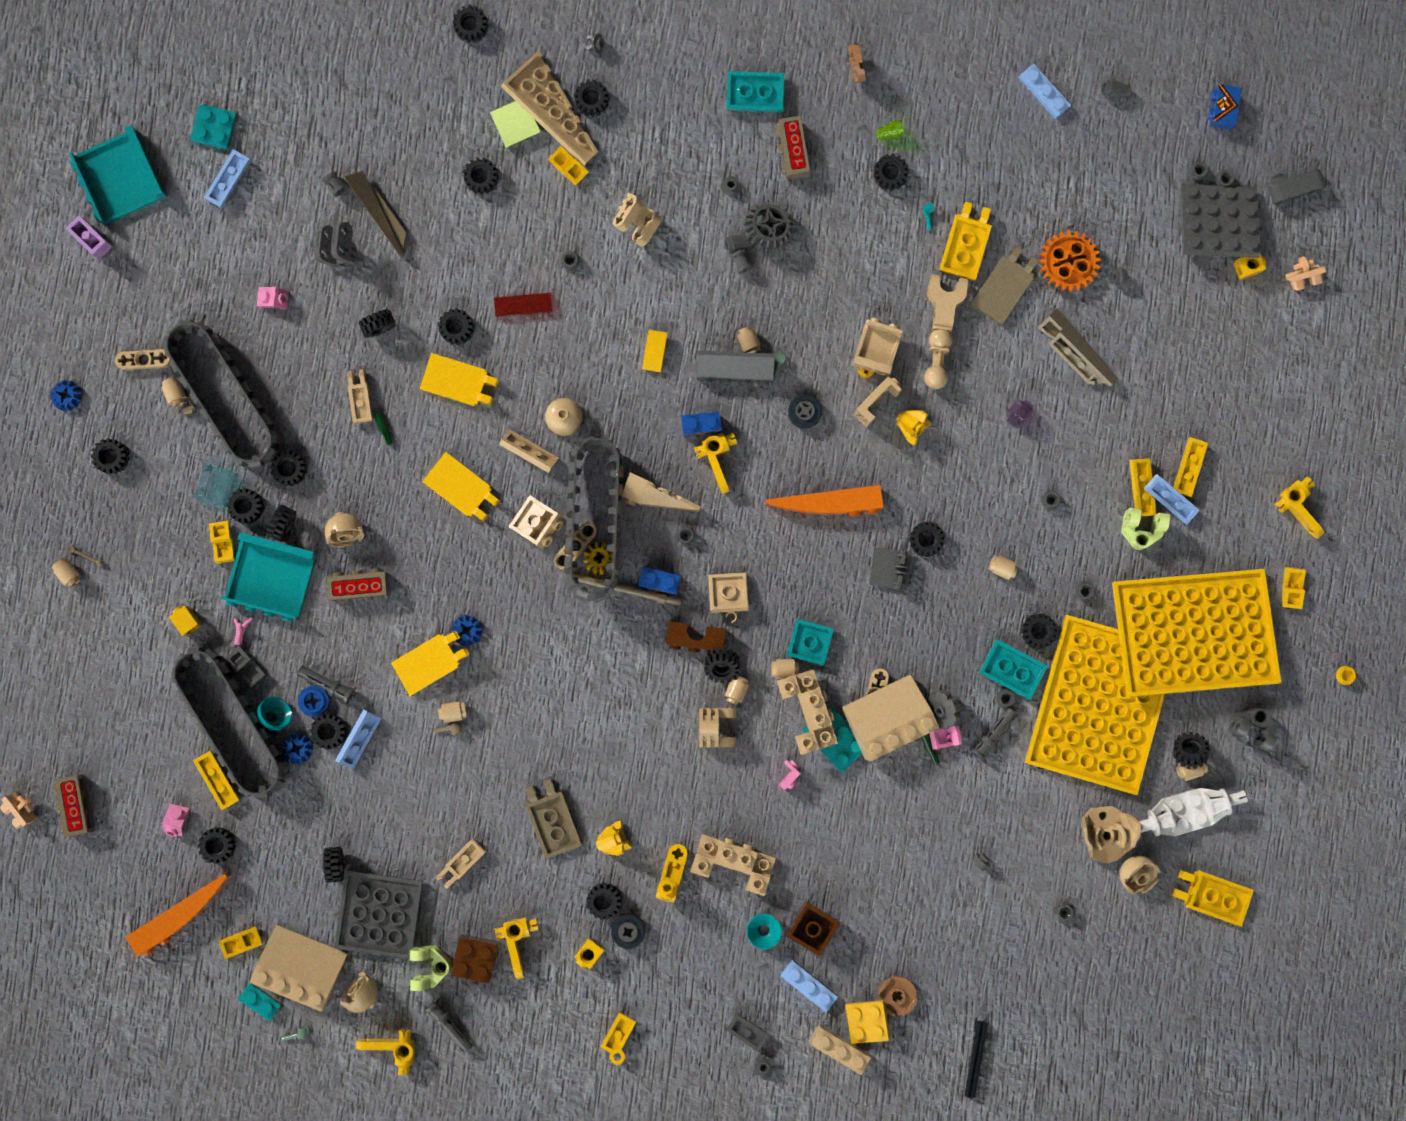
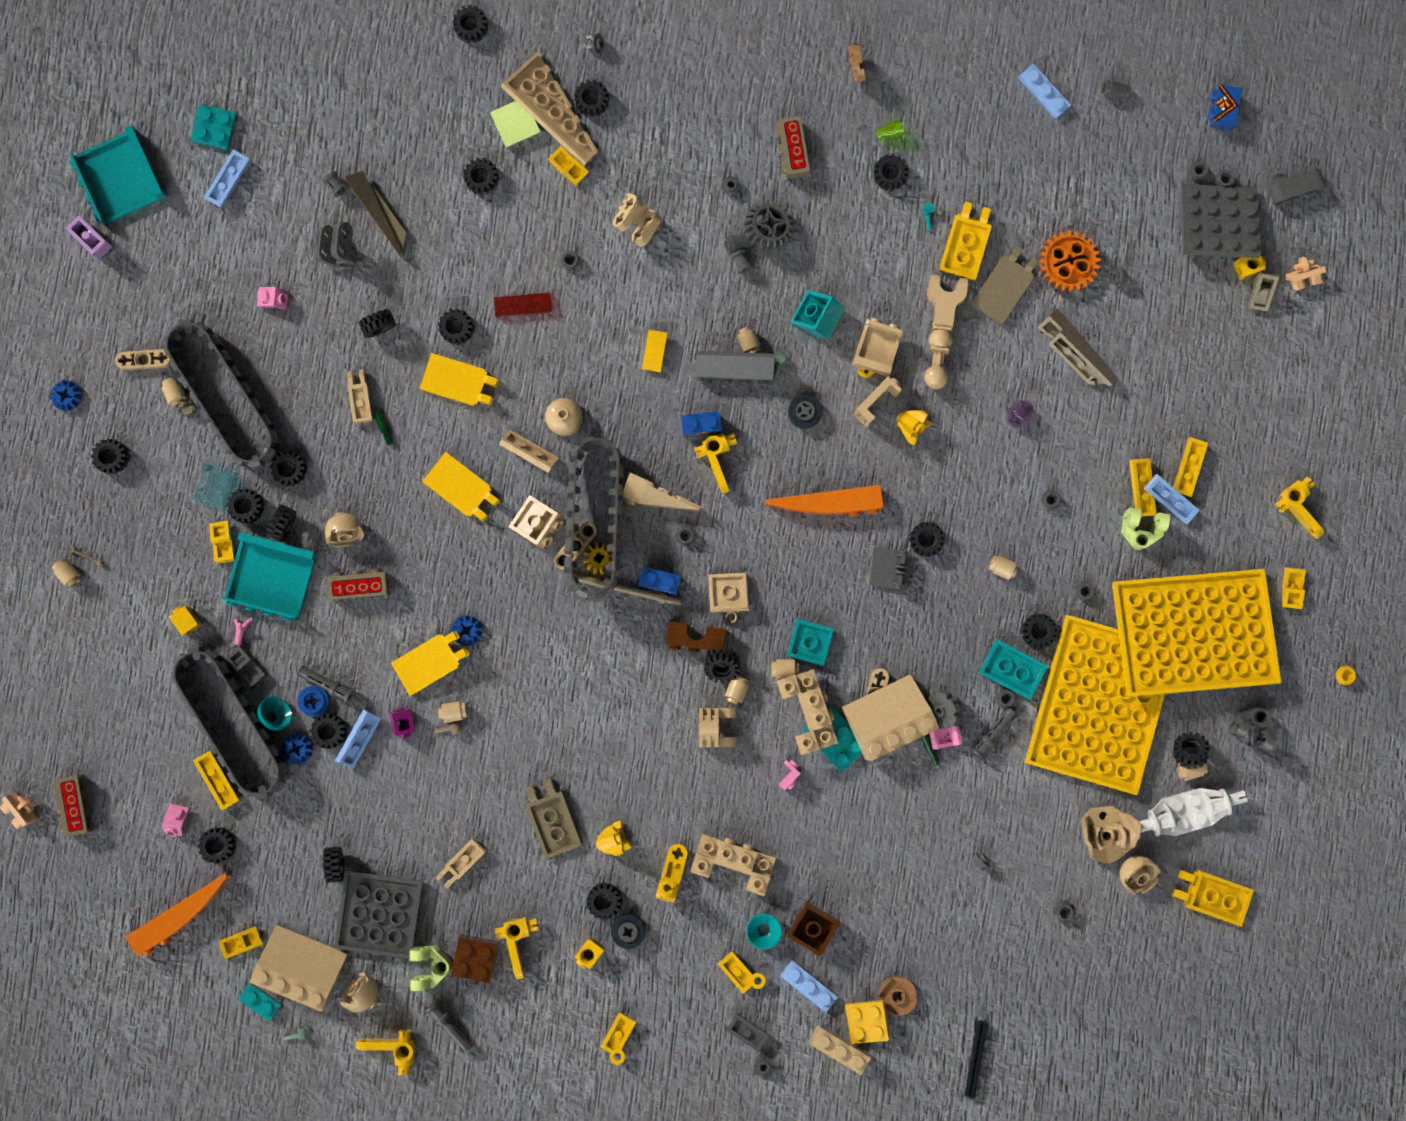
(408, 726): none -> magenta brick
(740, 973): none -> yellow hinge
(755, 91): teal plate -> none
(818, 314): none -> teal slope
(1263, 291): none -> dark tan slope

